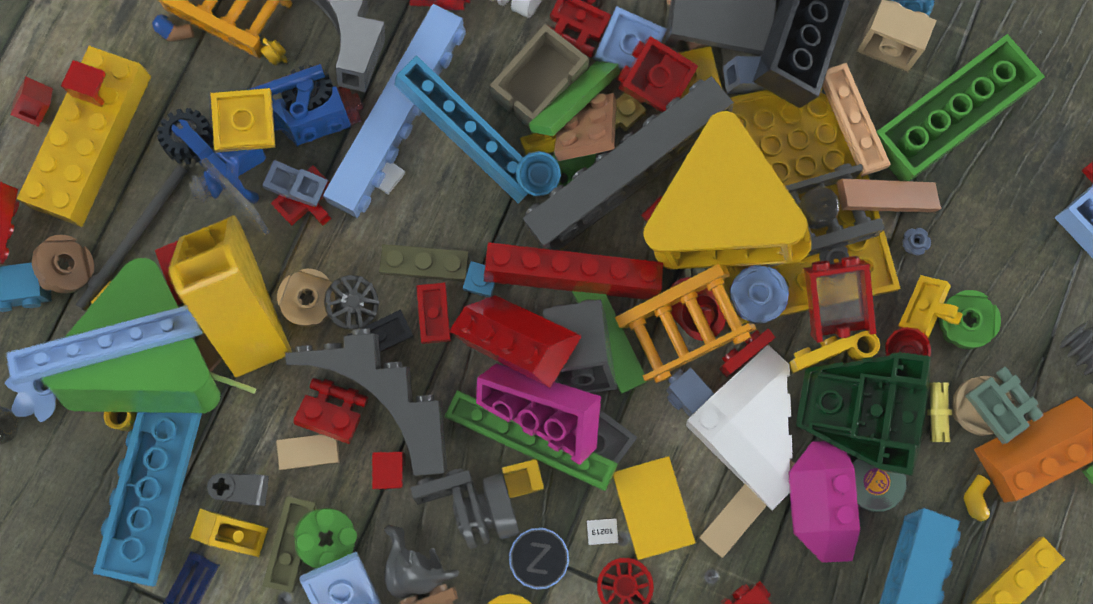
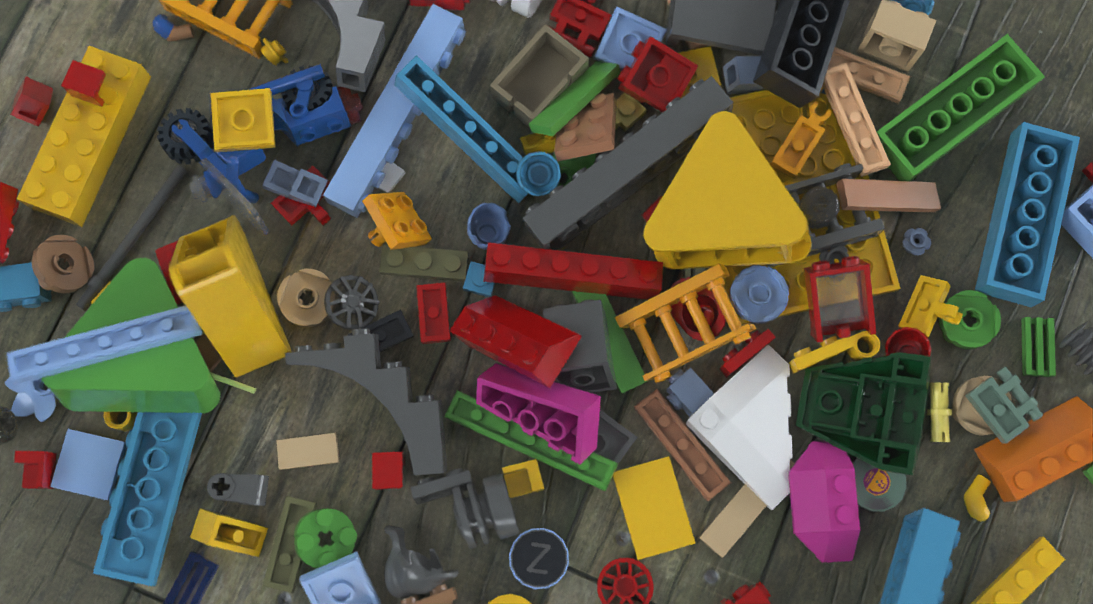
(38, 468): none -> red panel
(88, 464): none -> light blue tile
(328, 418): red plate -> none
(395, 221): none -> light orange plate
(488, 224): none -> medium blue hair
(602, 531): white sticker -> none
(682, 445): none -> nougat tile
(800, 142): none -> light orange plate
(872, 76): none -> light nougat tile
(1027, 215): none -> dark azure brick
(1049, 340): none -> bright green tile

